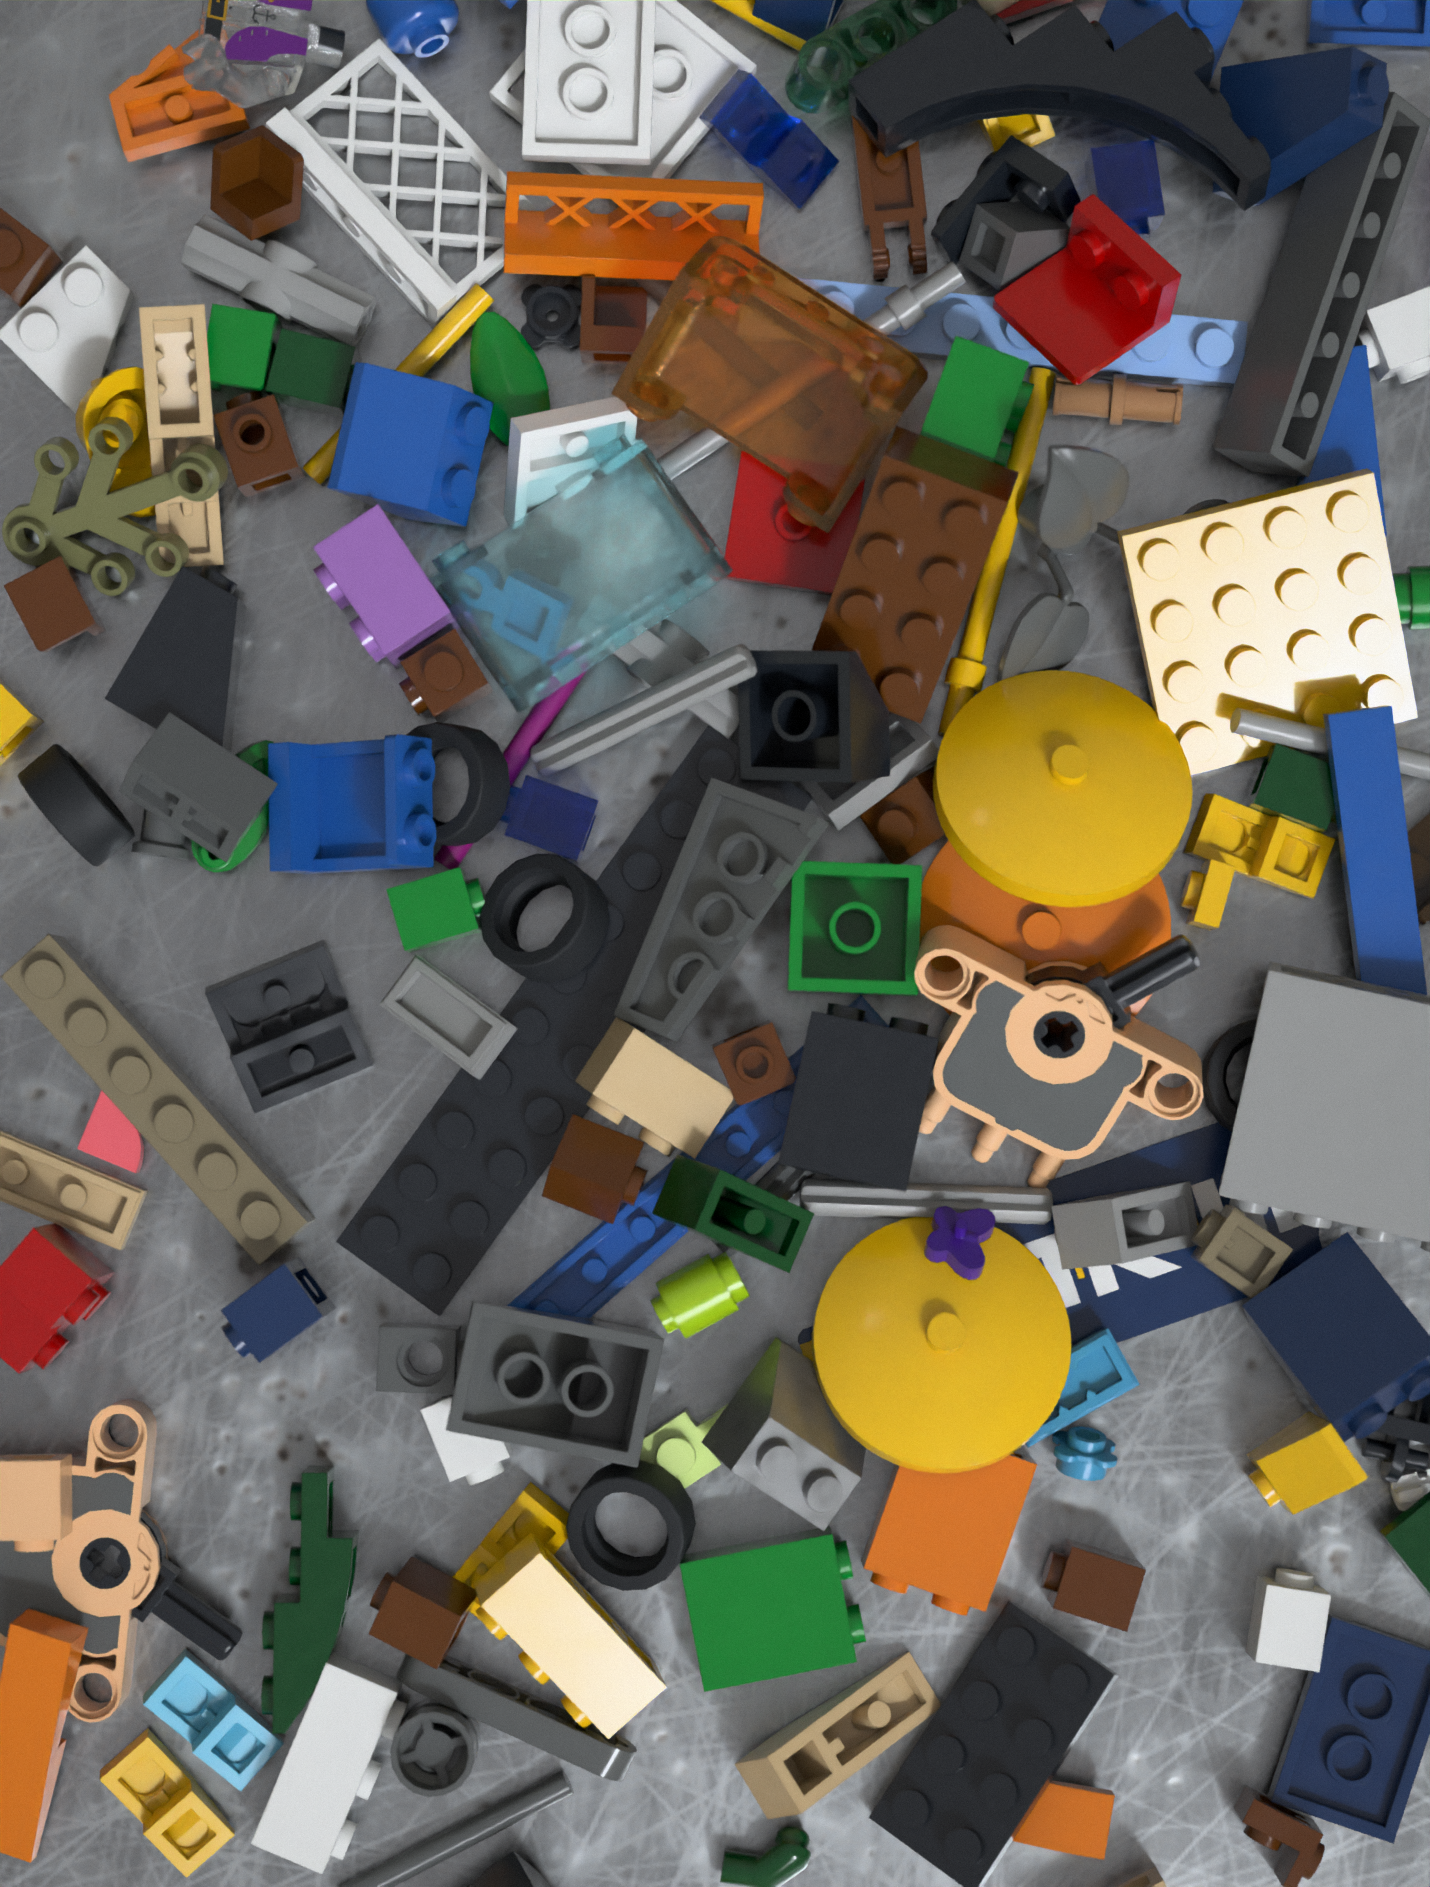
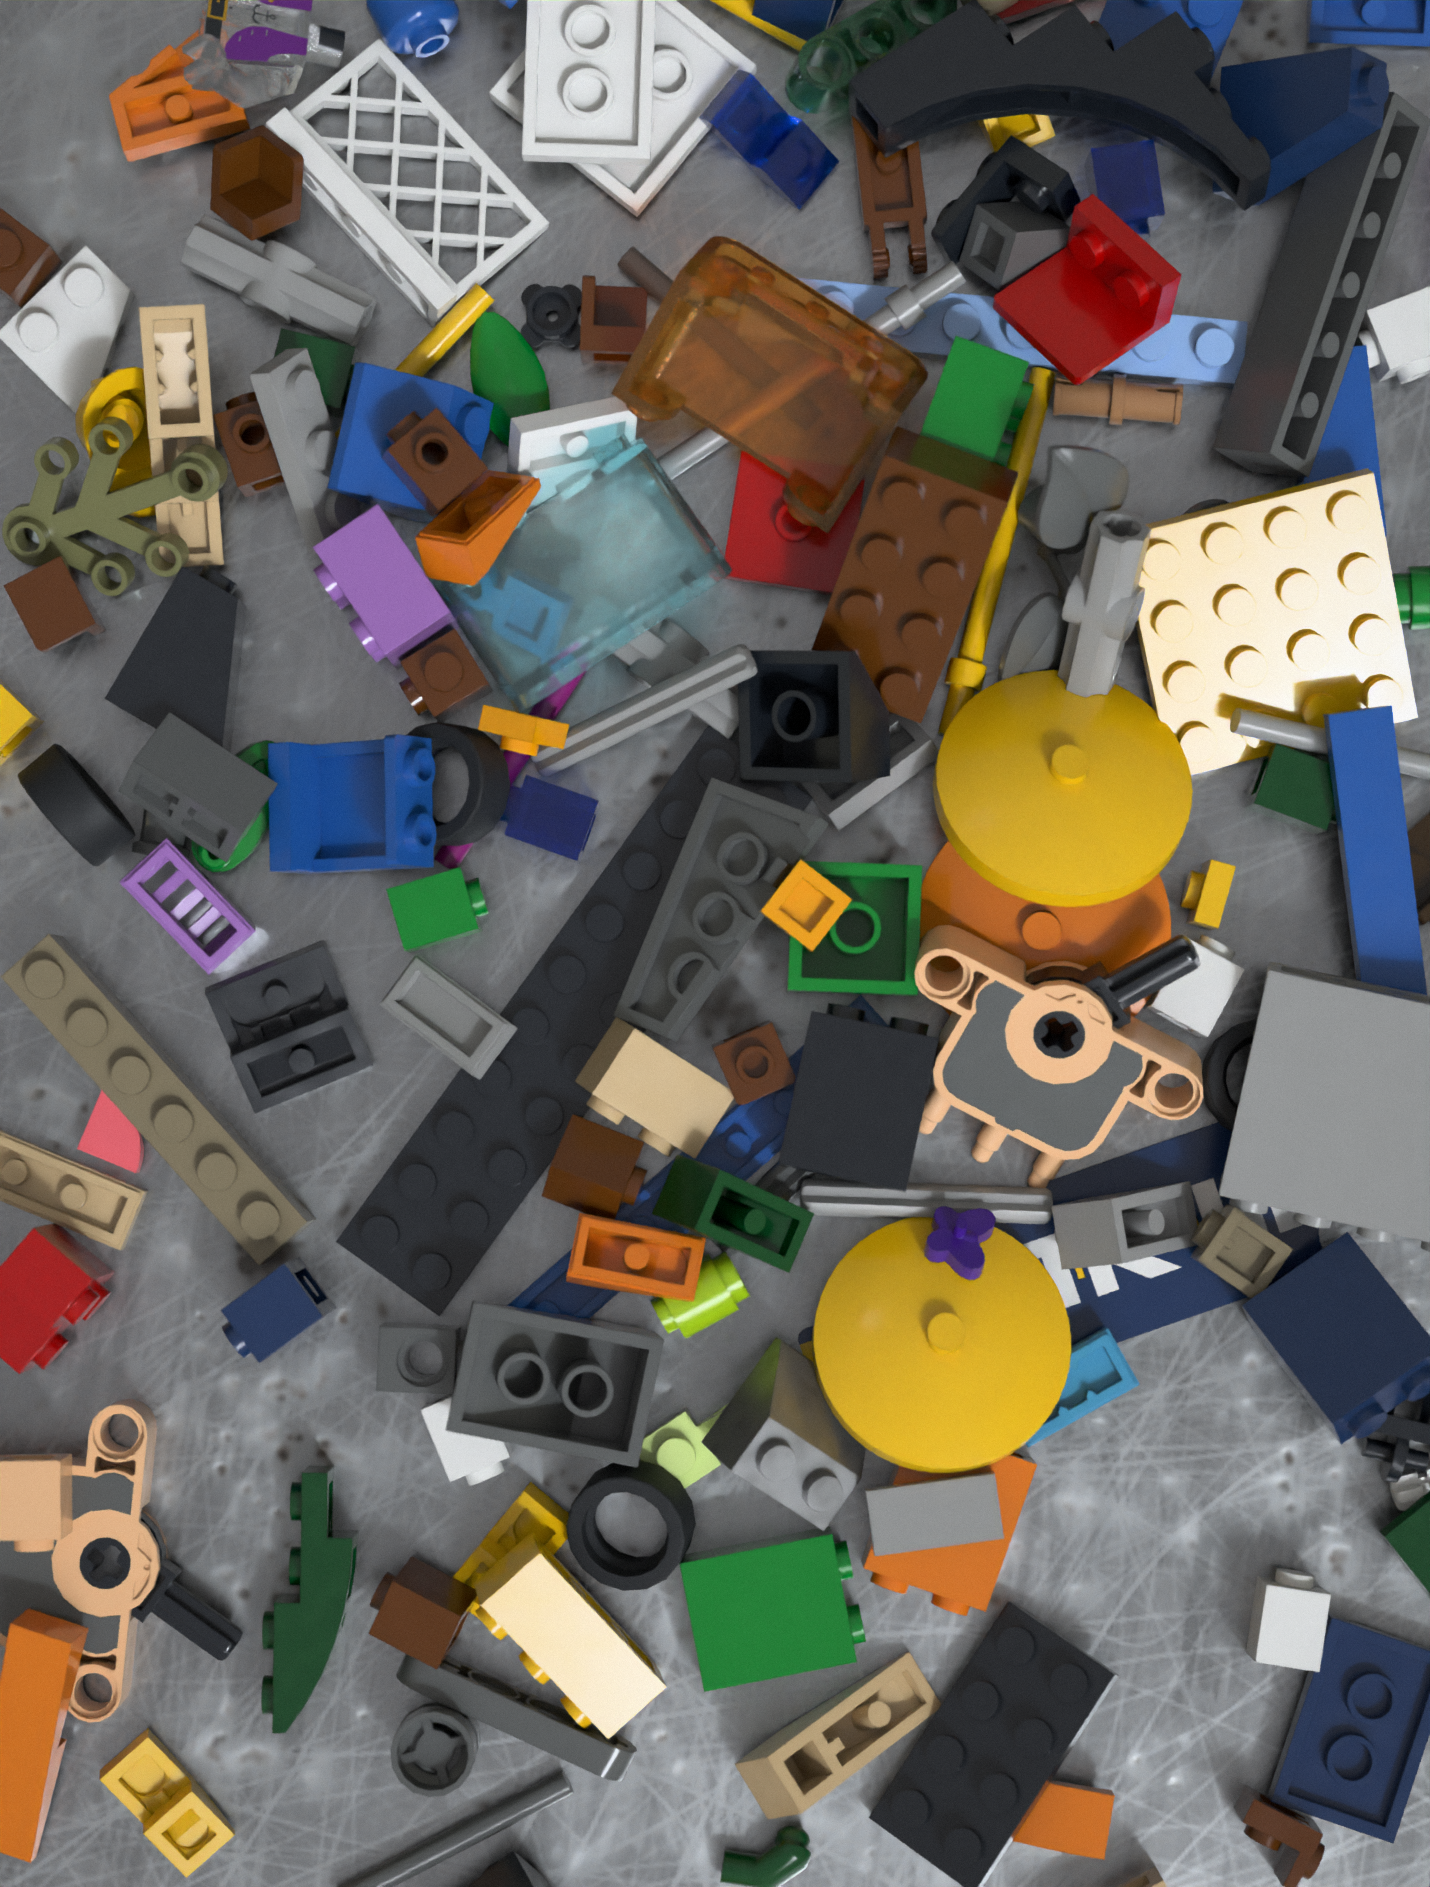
(213, 1719): medium azure slope -> none
(224, 943): none -> medium lavender slope
(240, 346): green panel -> none
(303, 443): none -> light grey plate
(330, 1764): white brick -> none
(432, 459): none -> reddish brown brick
(475, 527): none -> orange slope
(509, 898): black tyre -> none
(522, 731): none -> light orange plate
(630, 238): orange fence -> none
(635, 1258): none -> orange slope
(806, 905): none -> light orange plate
(905, 819): reddish brown bracket -> none
(934, 1513): none -> light grey tile
(1083, 1453): dark azure plate -> none
(1093, 1583): reddish brown brick -> none
(1104, 602): none -> light grey piece
(1200, 996): none -> white brick
(1260, 845): yellow slope -> none
(1304, 1465): yellow slope -> none

